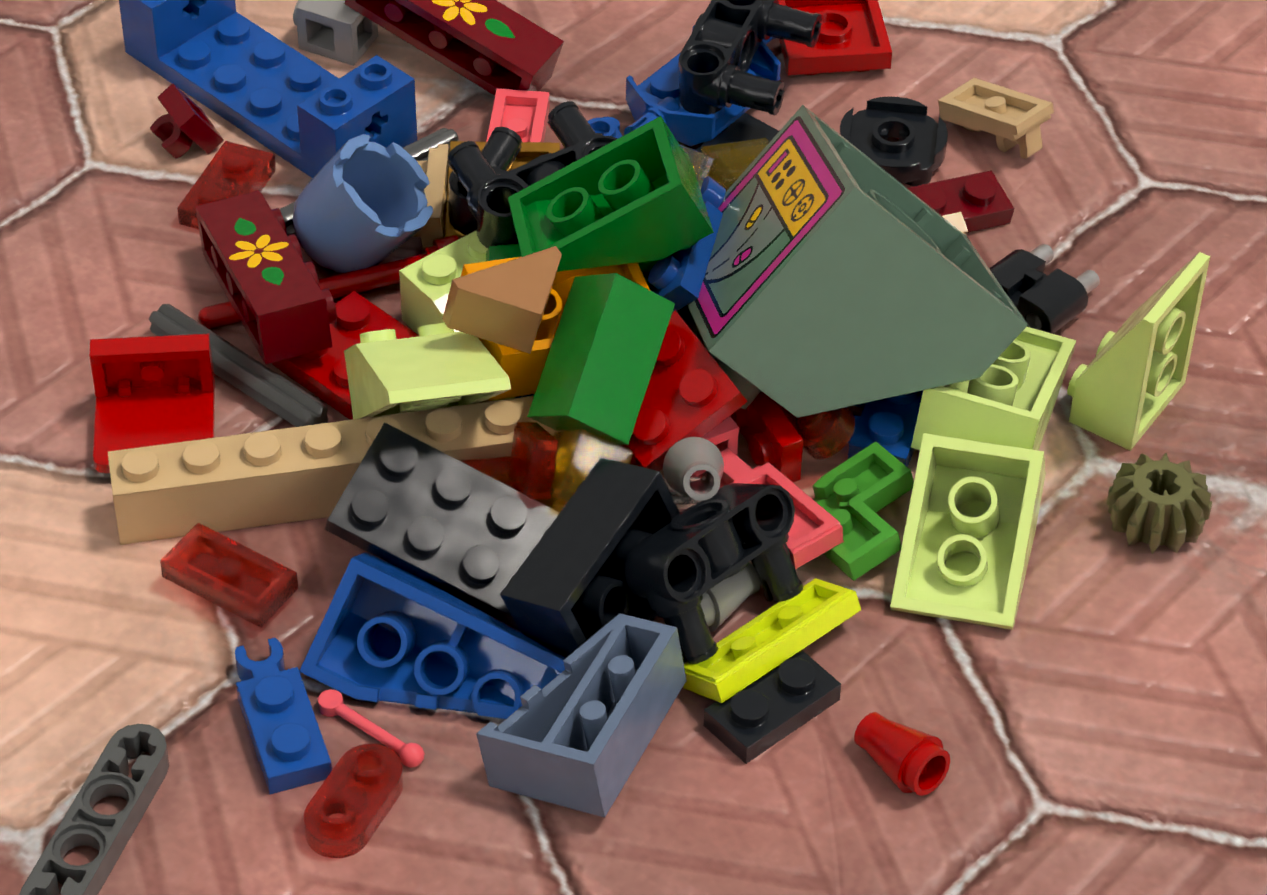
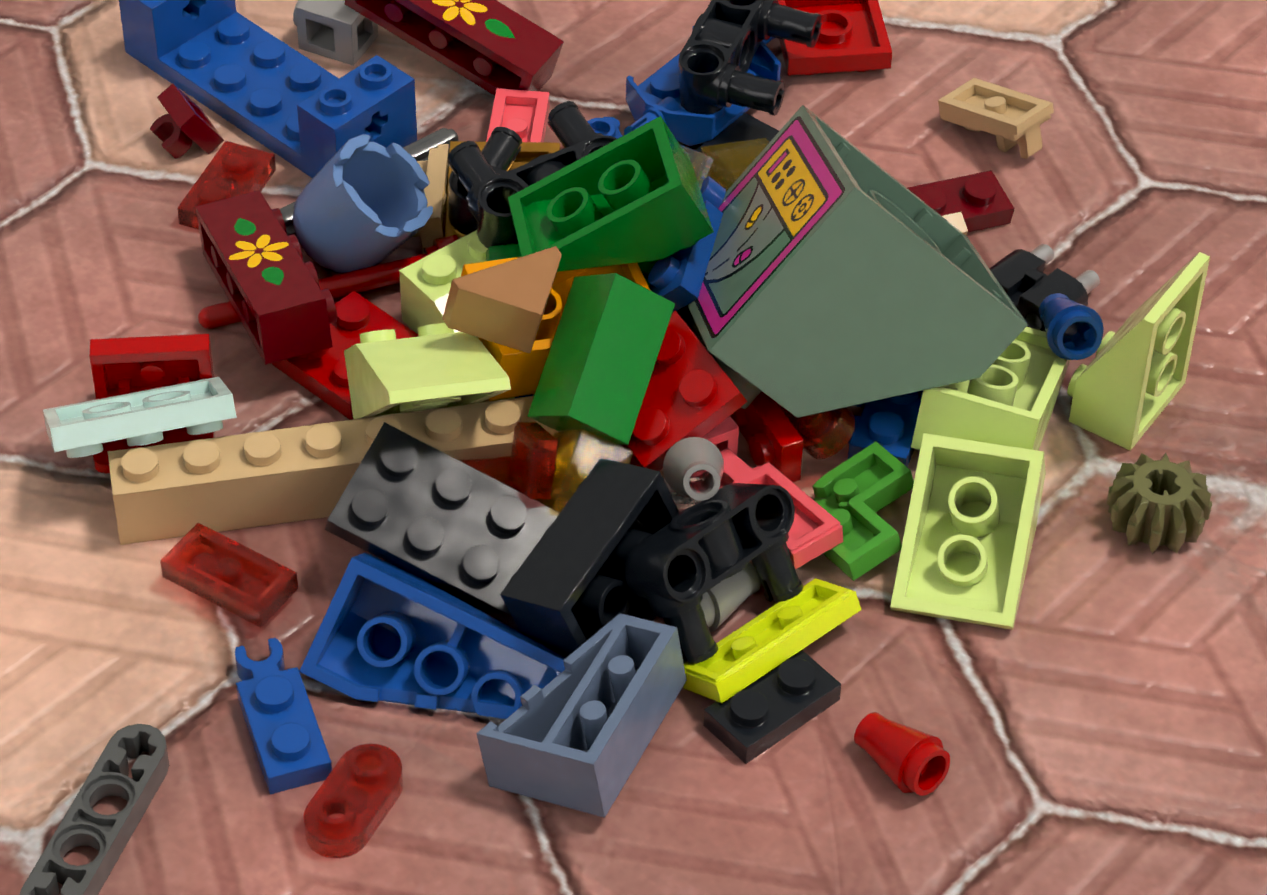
(139, 416): none -> light aqua plate
(245, 371): dark grey axle -> none
(332, 704): coral hinge -> none
(920, 137): black plate -> none
(1070, 327): none -> blue cone

